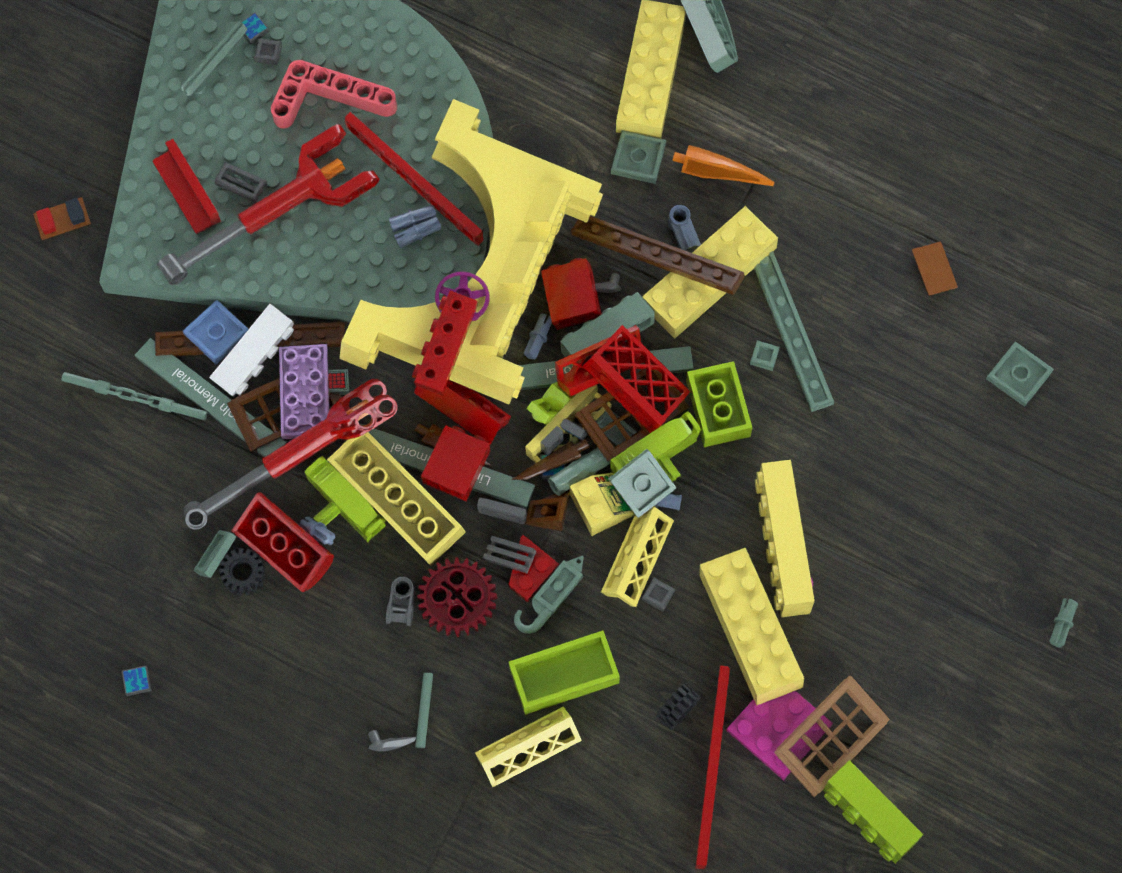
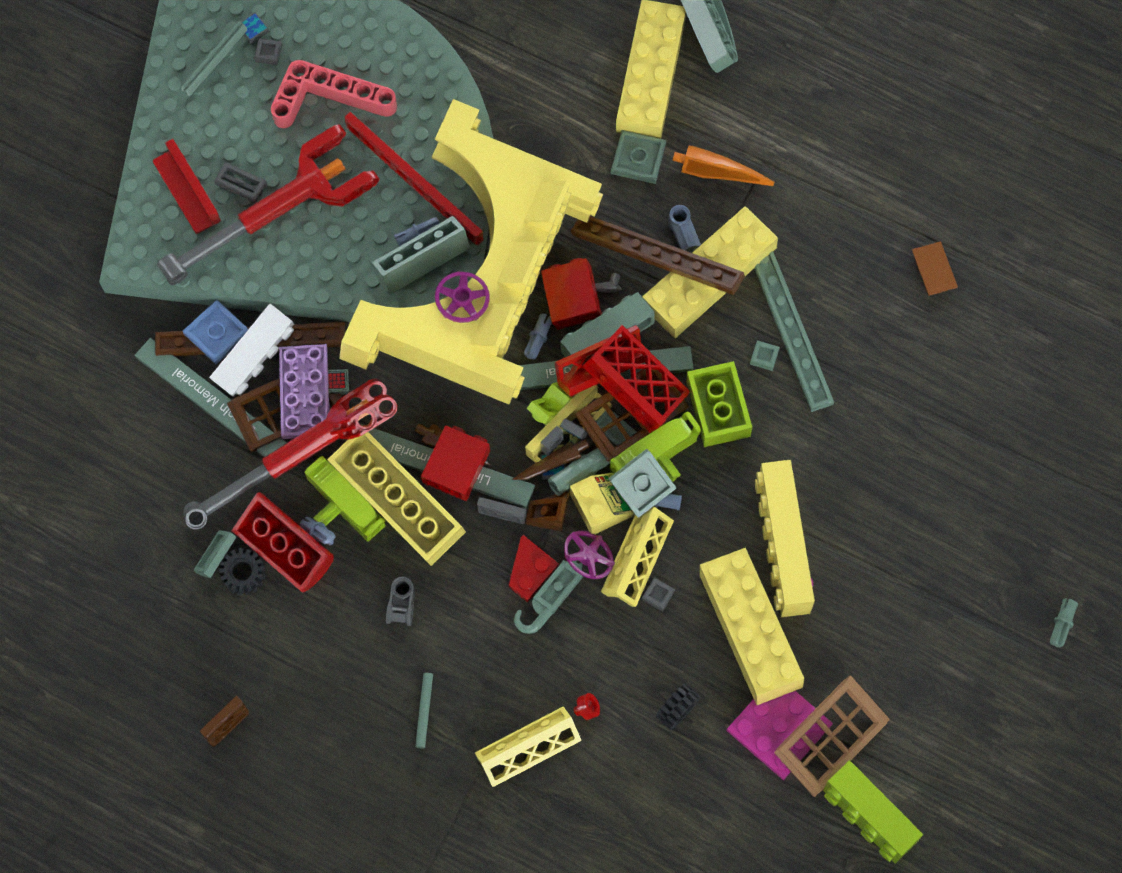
(61, 218): piece -> none
(104, 388): sand green piece -> none
(136, 680): tile -> none
(224, 721): none -> reddish brown tile
(387, 744): dark grey bar -> none
(412, 217): sand blue axle -> none
(421, 255): none -> sand green brick
(441, 611): dark red gear -> none
(445, 343): red brick -> none
(467, 409): red panel -> none
(499, 541): dark grey tile -> none
(564, 672): lime piece -> none
(587, 706): none -> red tile
(588, 554): none -> magenta wheel
(712, 768): red tile -> none
(1019, 374): sand green tile -> none

